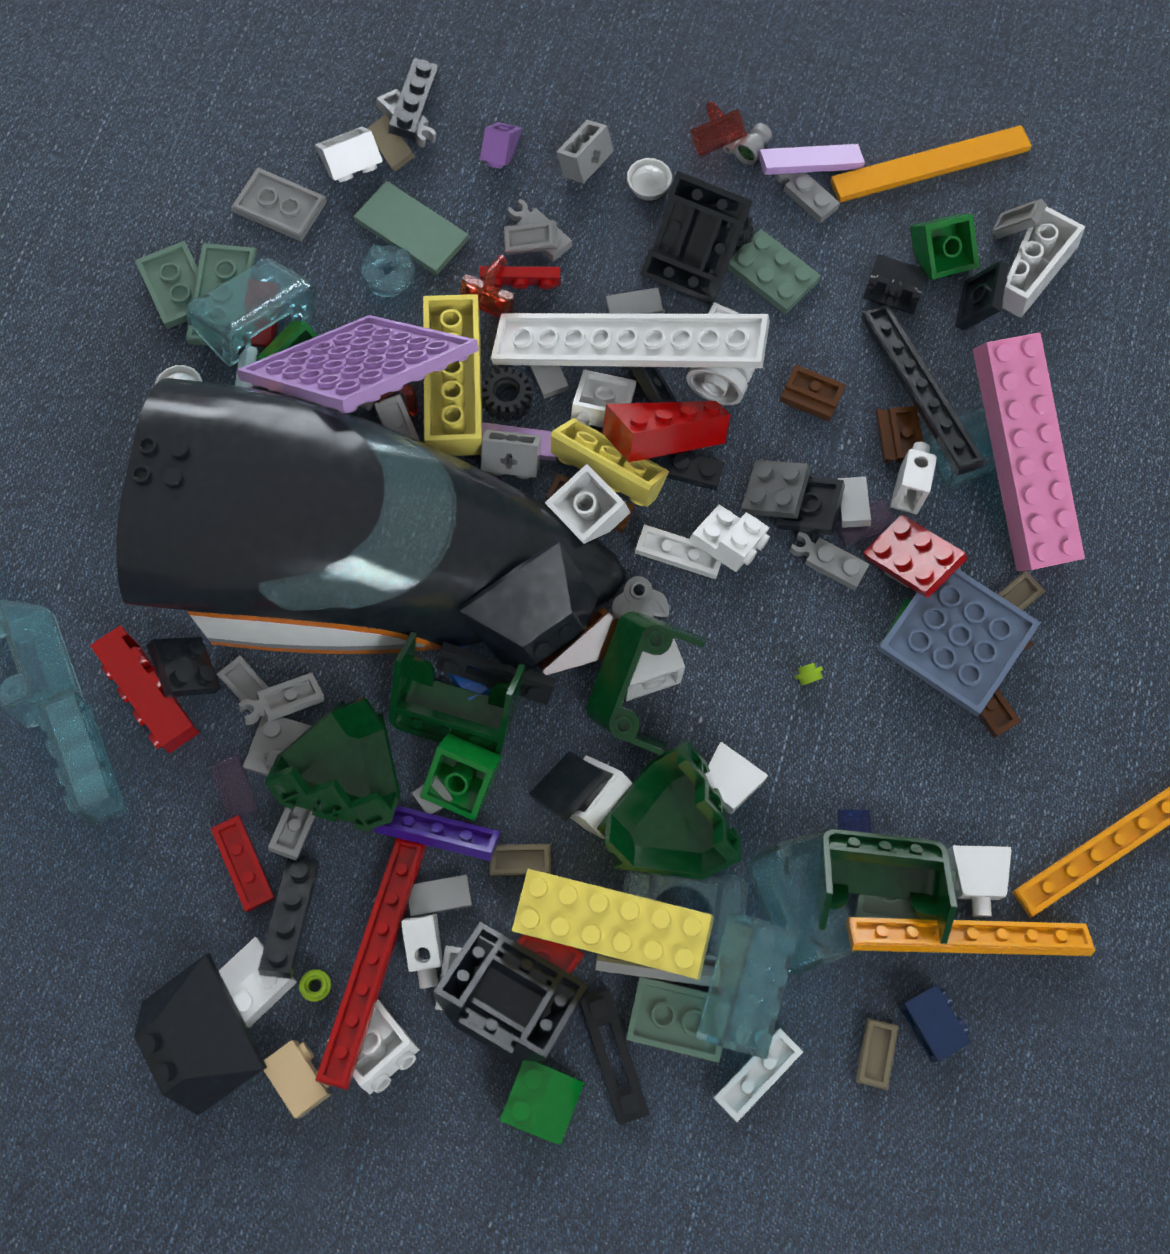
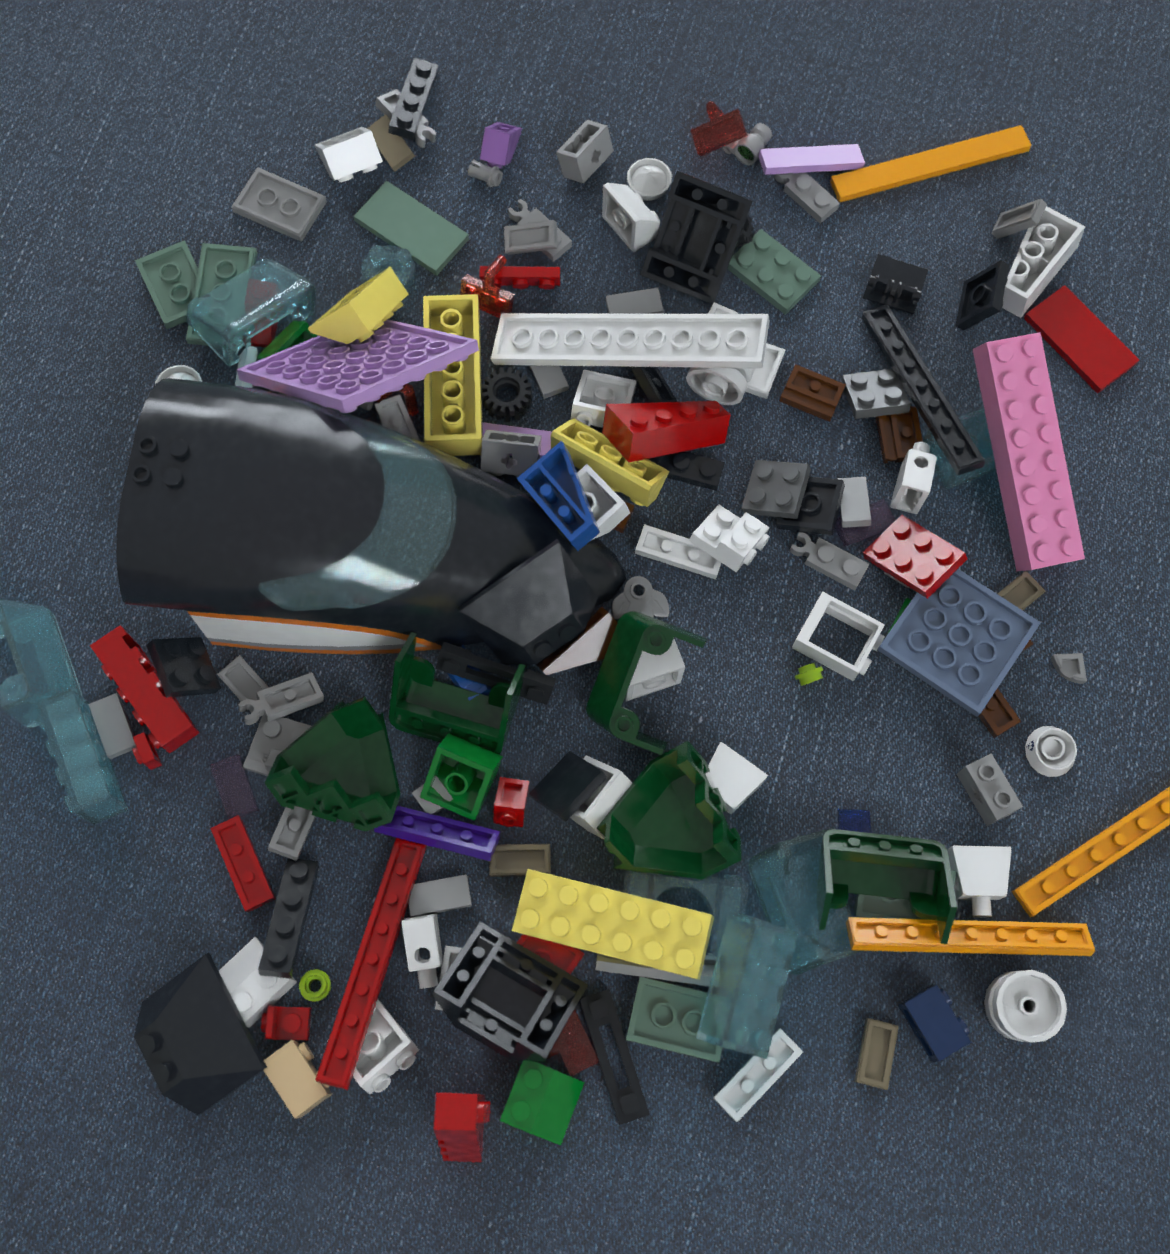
(113, 725): none -> light grey tile
(146, 752): none -> red plate
(286, 1023): none -> red bracket
(362, 309): none -> light yellow slope
(460, 1125): none -> red wedge
(485, 173): none -> light grey pin
(510, 802): none -> red bracket
(560, 495): none -> blue wedge
(574, 1046): none -> clear red plate
(629, 216): none -> white slope
(763, 378): none -> white tile
(853, 618): none -> white window
(875, 393): none -> dark grey plate
(945, 245): green slope -> none
(989, 789): none -> light grey brick
(1045, 1006): none -> white wheel
(1046, 743): none -> white hat
(1070, 667): none -> light grey tile
(1081, 339): none -> red tile

